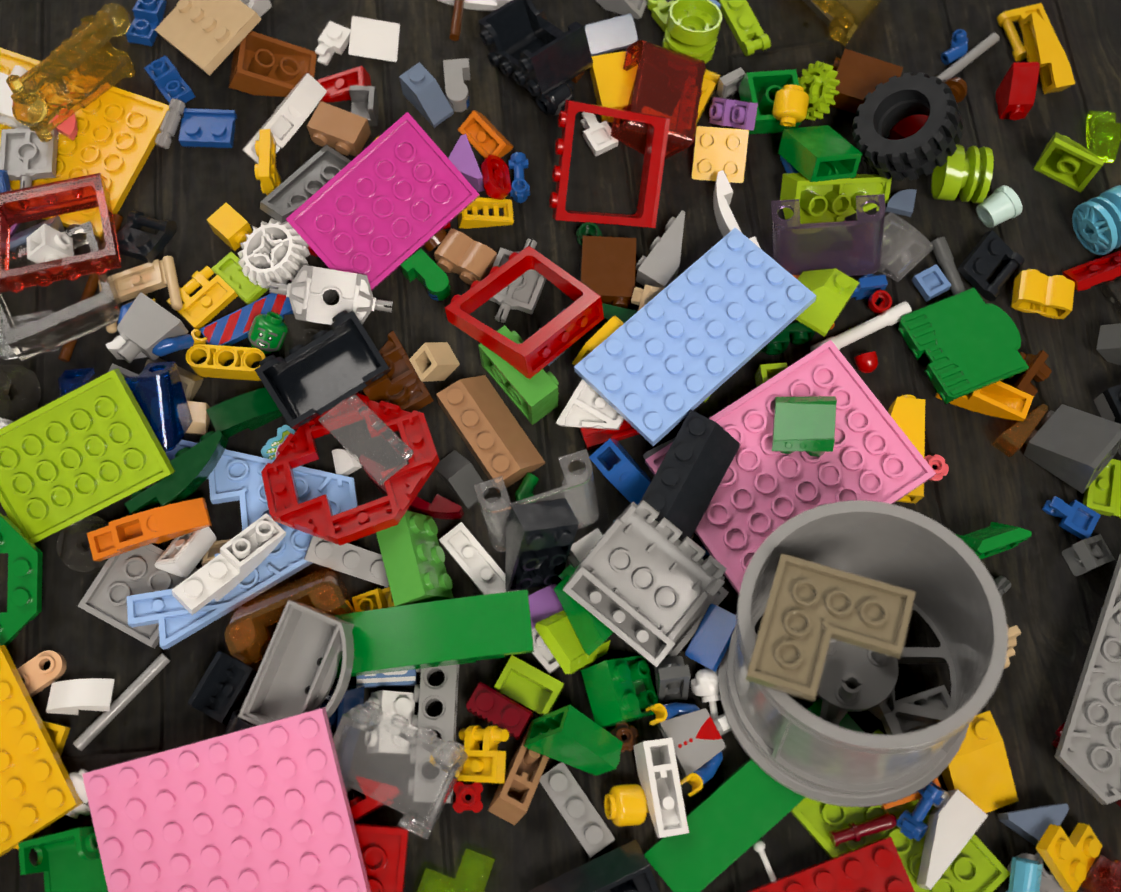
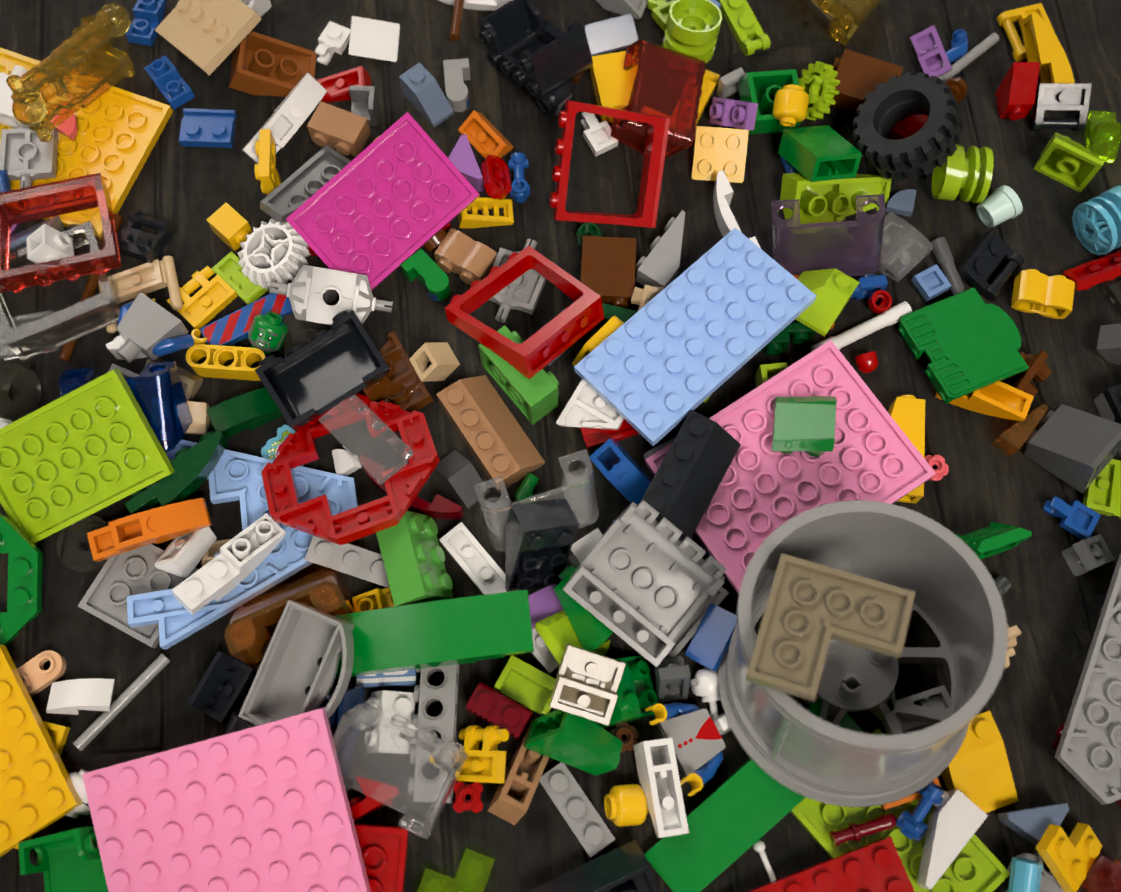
(170, 123): light grey axle -> none
(587, 684): none -> slope
(931, 52): none -> medium lavender slope
(1061, 97): none -> plate

